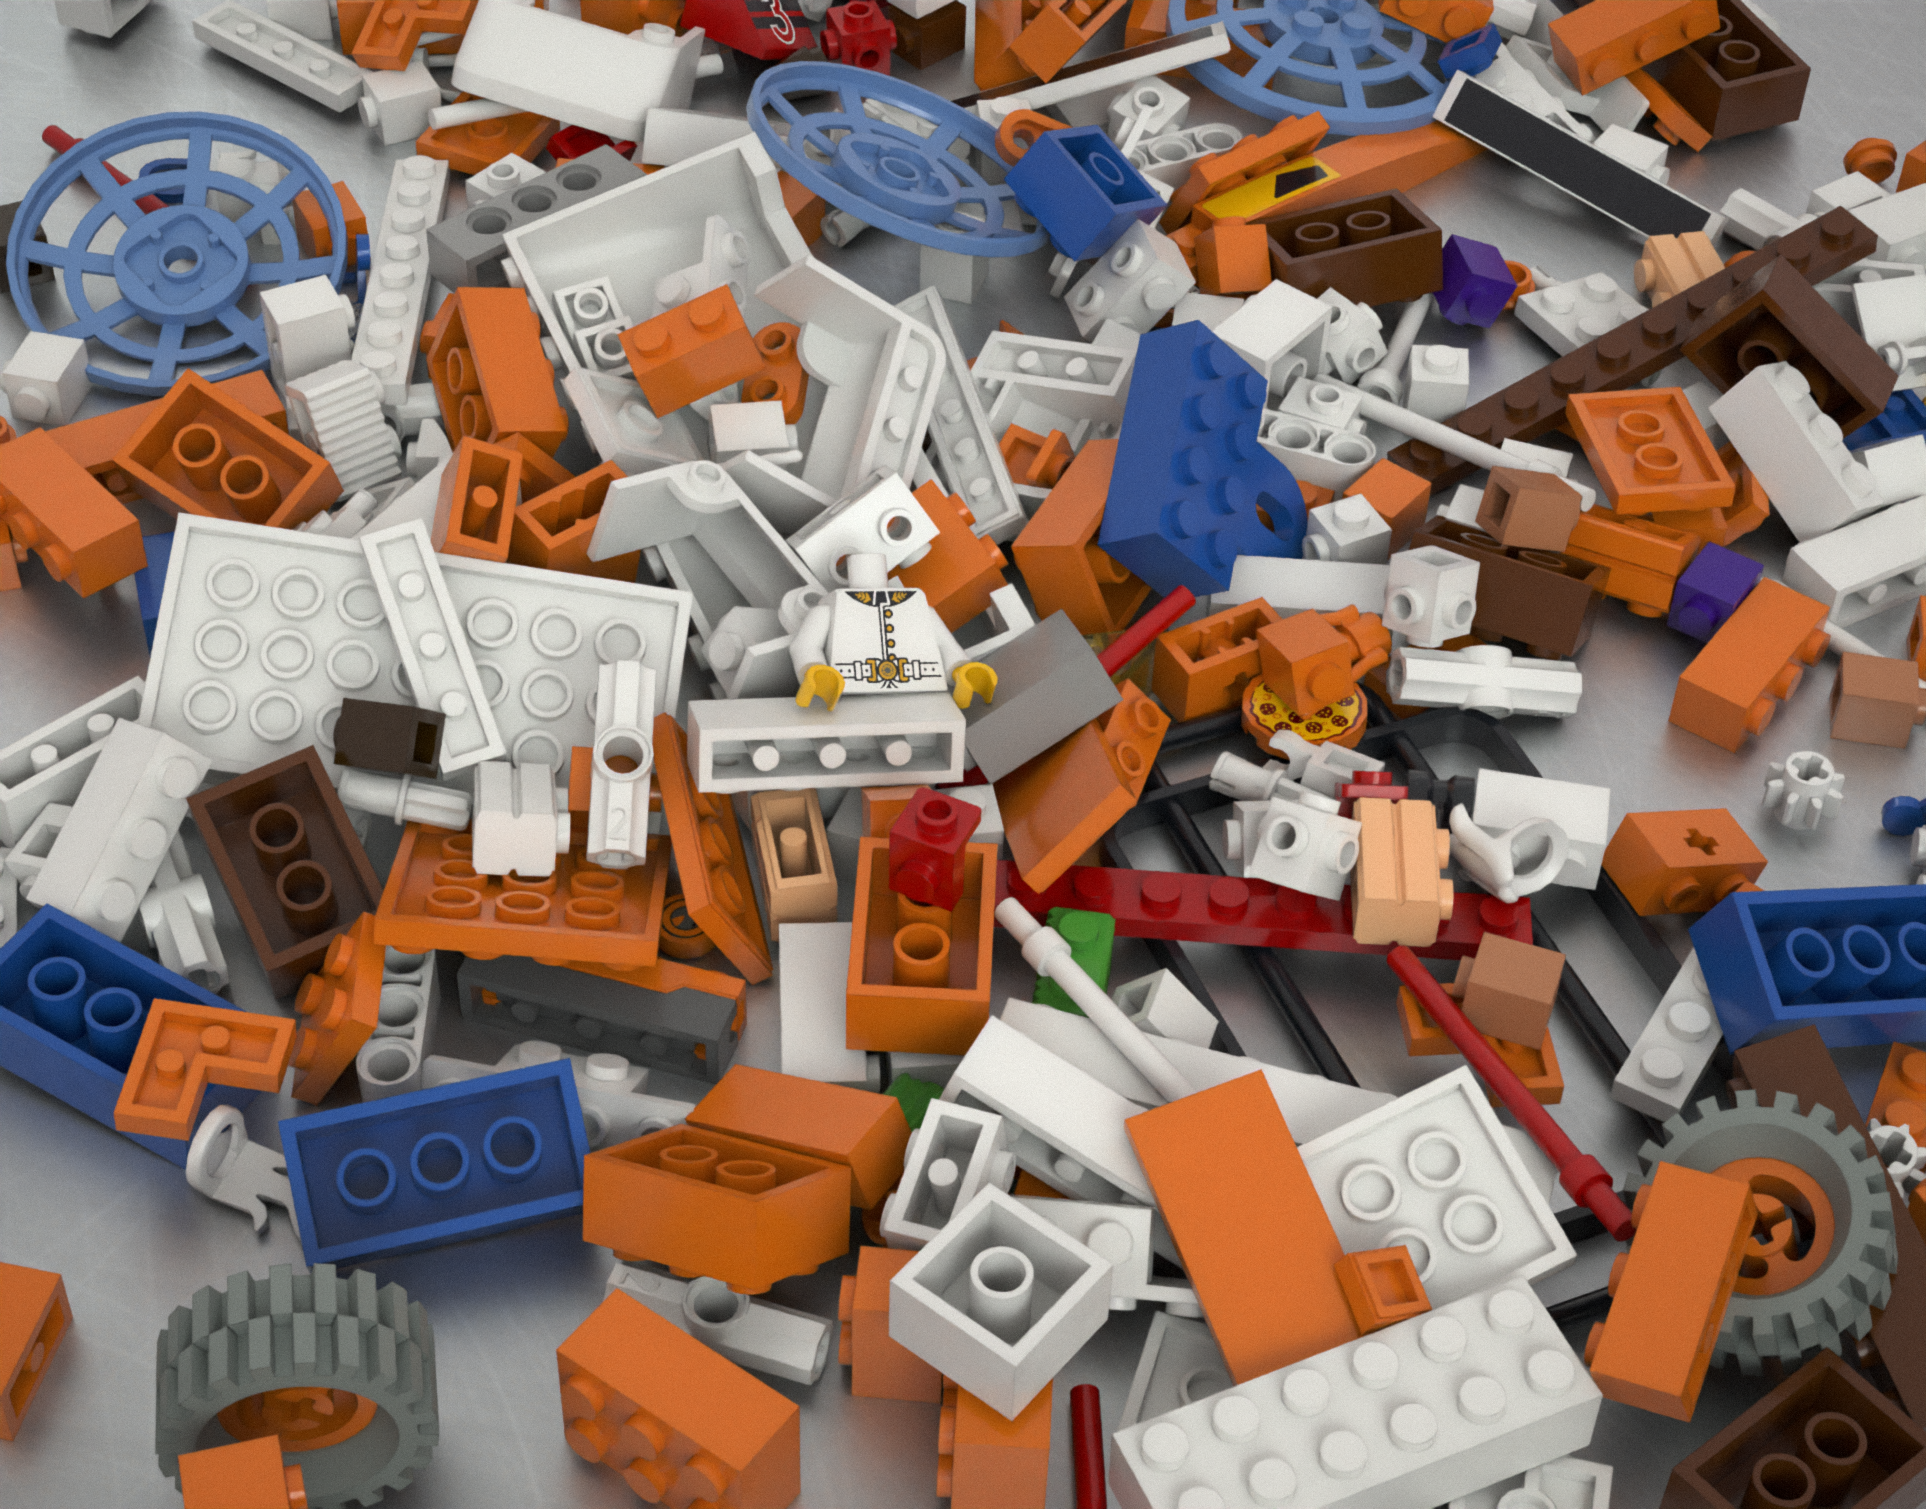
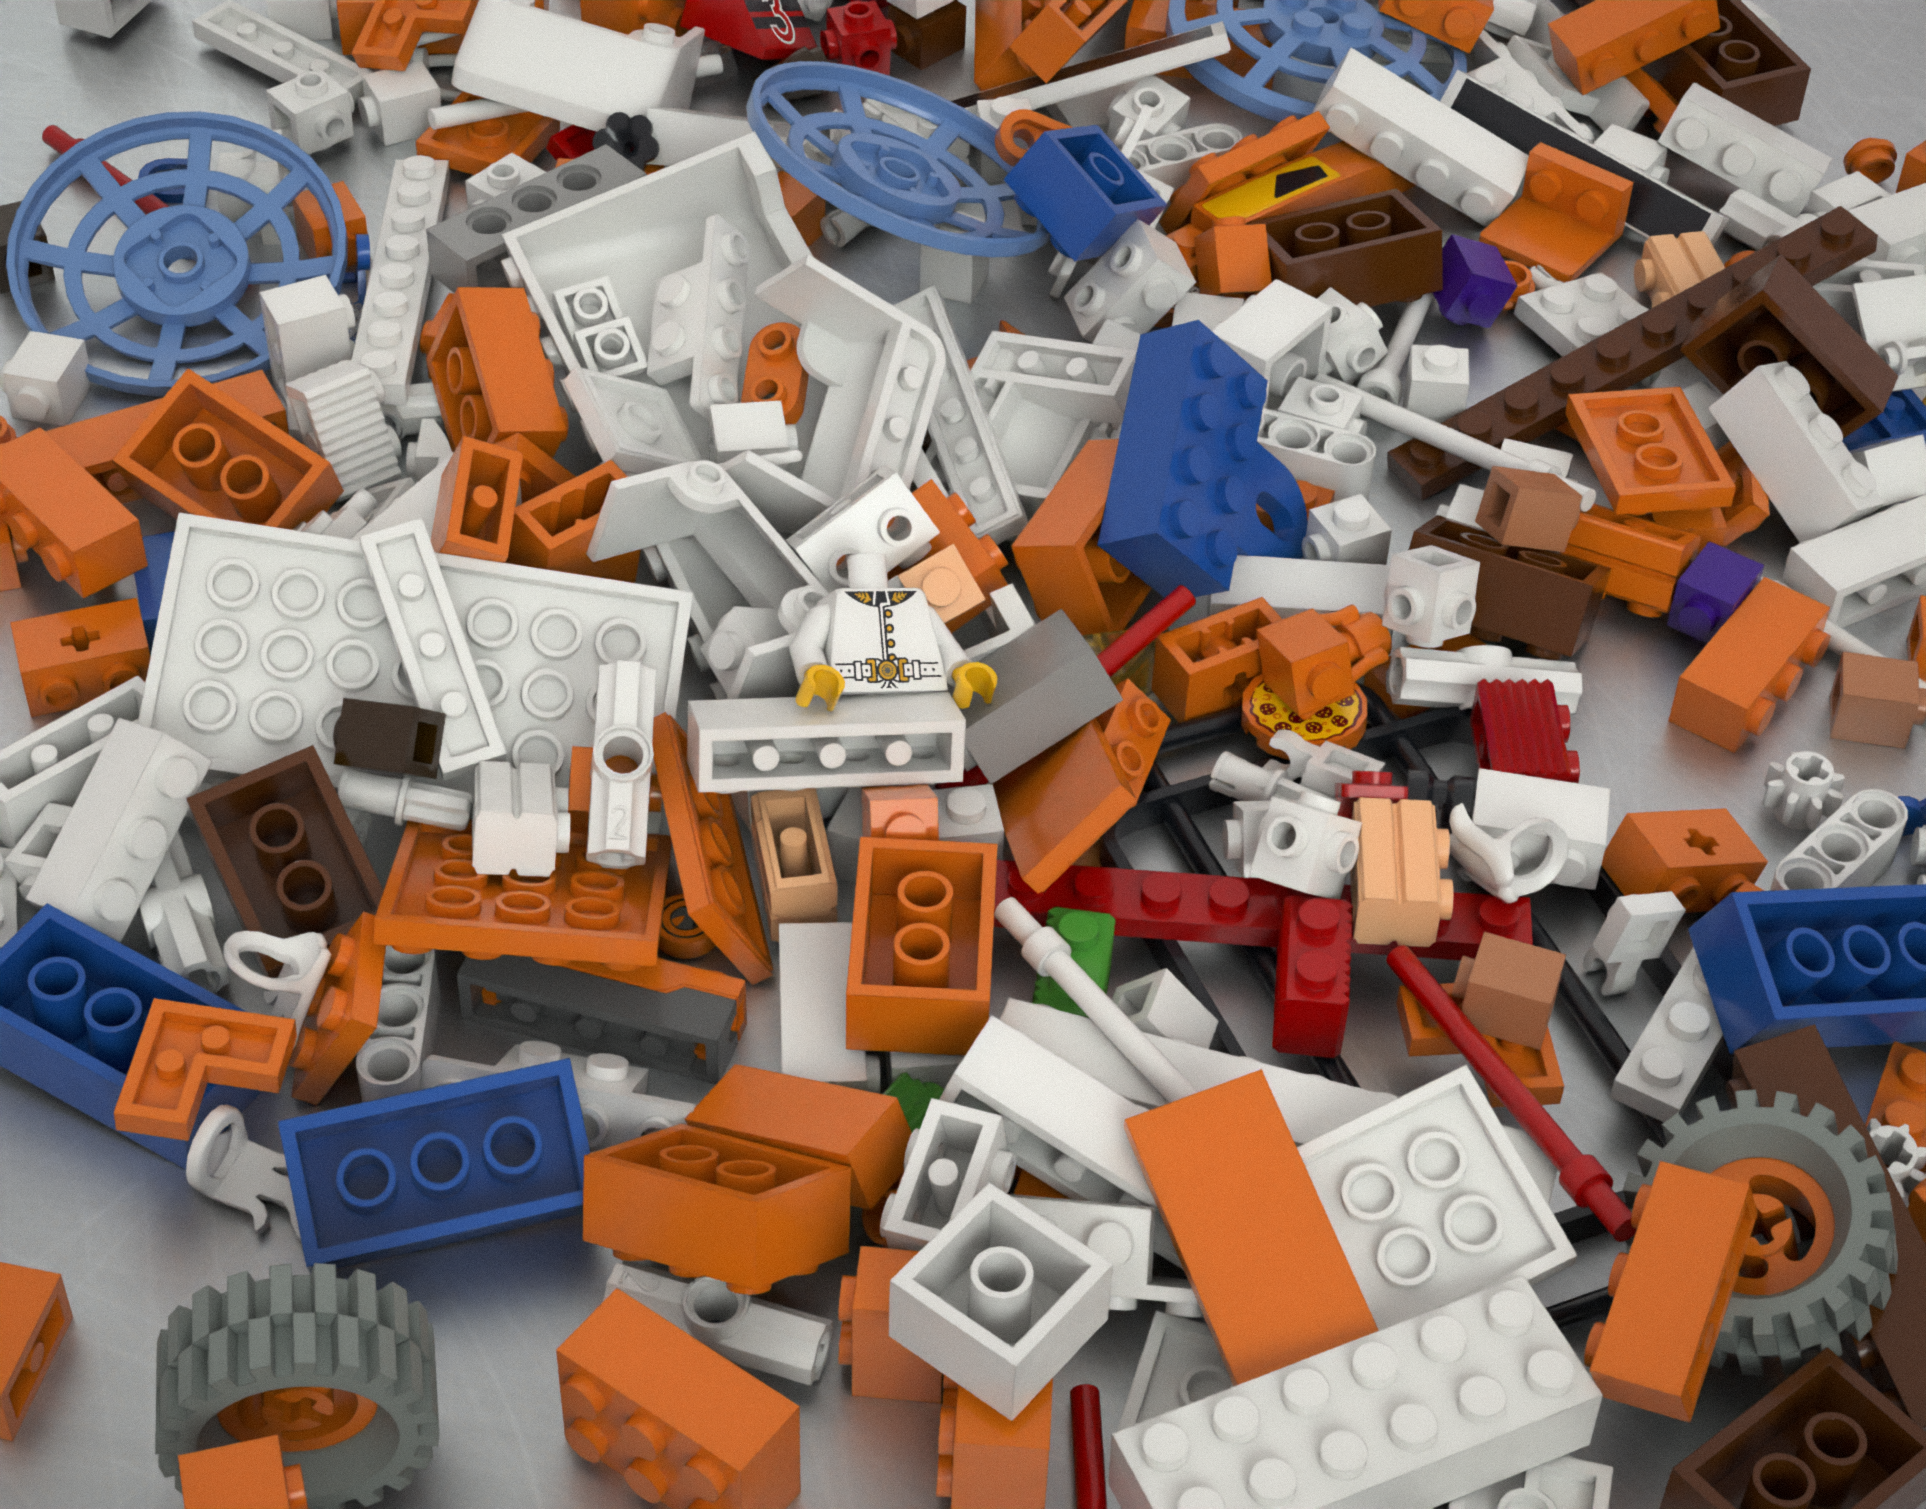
(79, 654): none -> orange brick
(304, 965): none -> white piece
(312, 111): none -> white brick
(625, 133): none -> black plant
(691, 351): orange brick -> none
(930, 848): red bracket -> none
(945, 583): none -> light nougat brick
(1034, 458): orange bracket -> none
(1312, 976): none -> red brick
(1382, 1287): orange tile -> none
(1397, 497): orange brick -> none
(1421, 138): none -> white brick
(1470, 52): blue plate -> none
(1522, 730): none -> red brick
(1564, 214): none -> orange bracket
(1633, 931): none -> white plate
(1744, 150): none -> white brick
(1848, 847): none -> white beam

